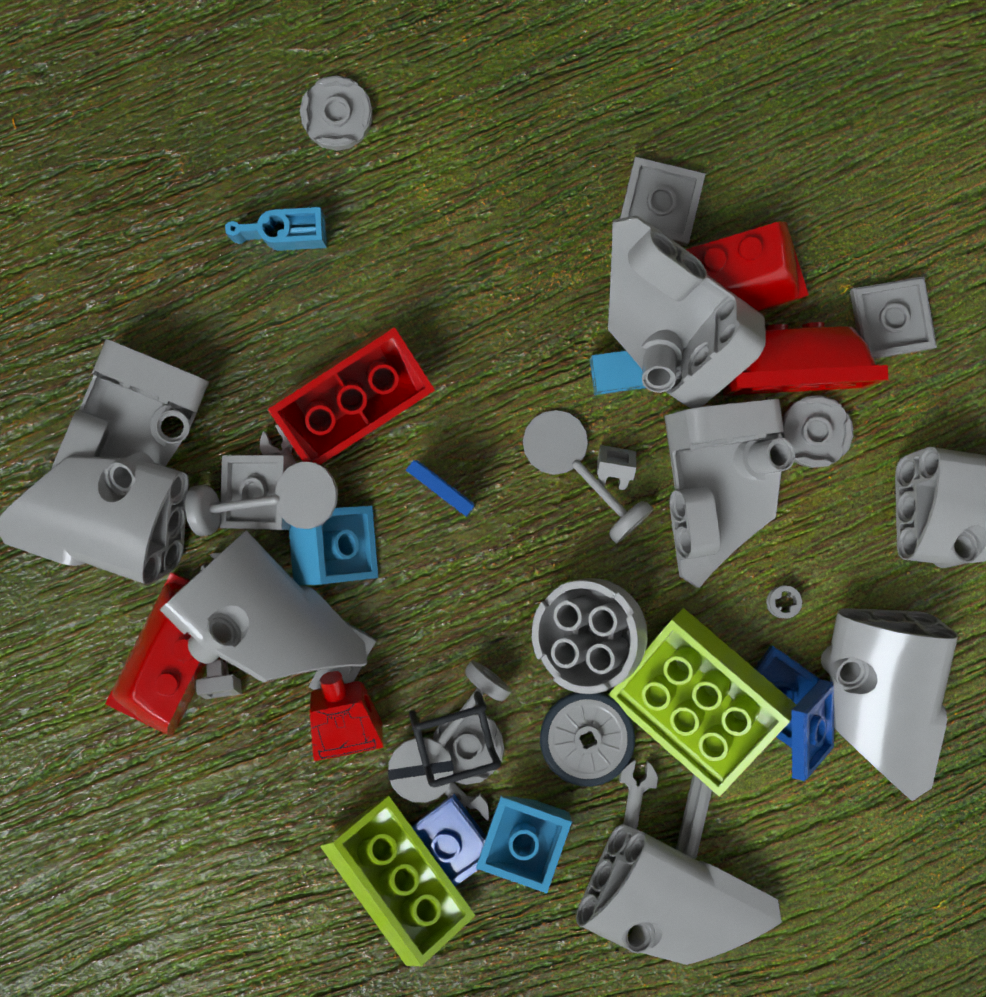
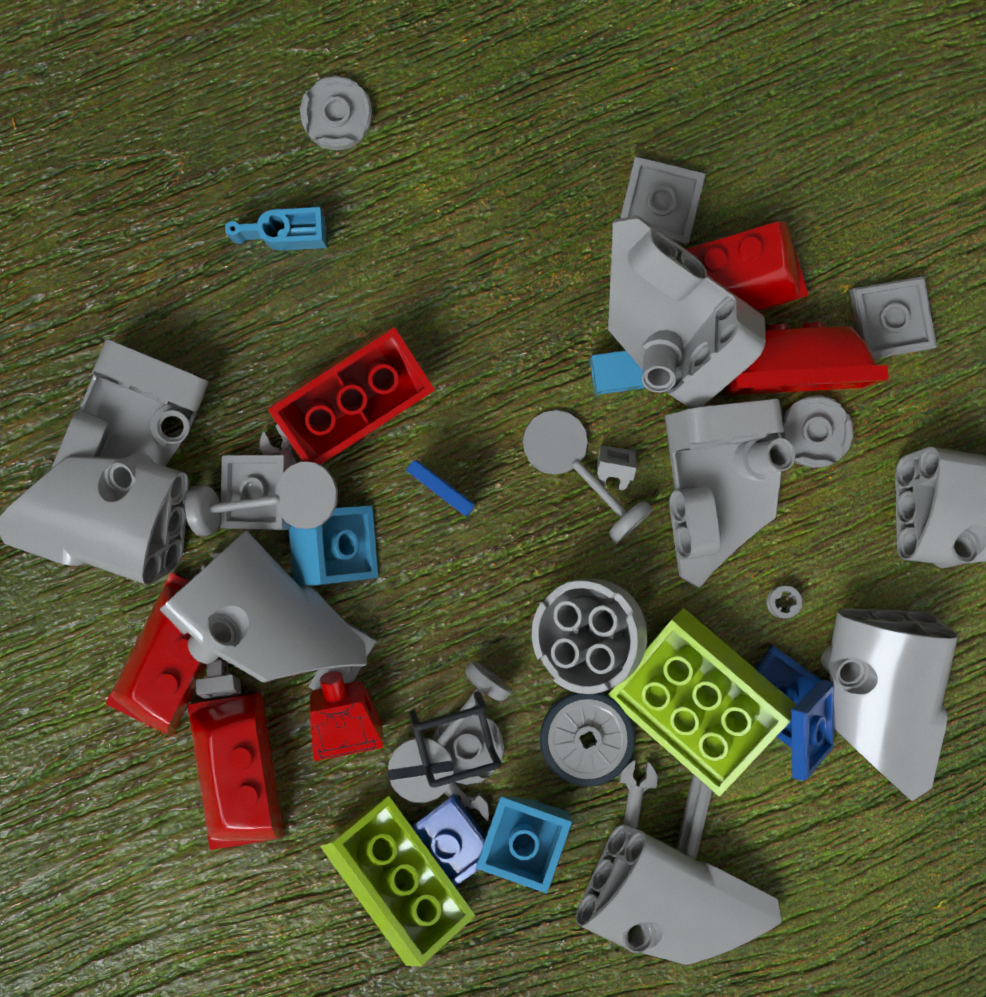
(235, 770): none -> red windscreen

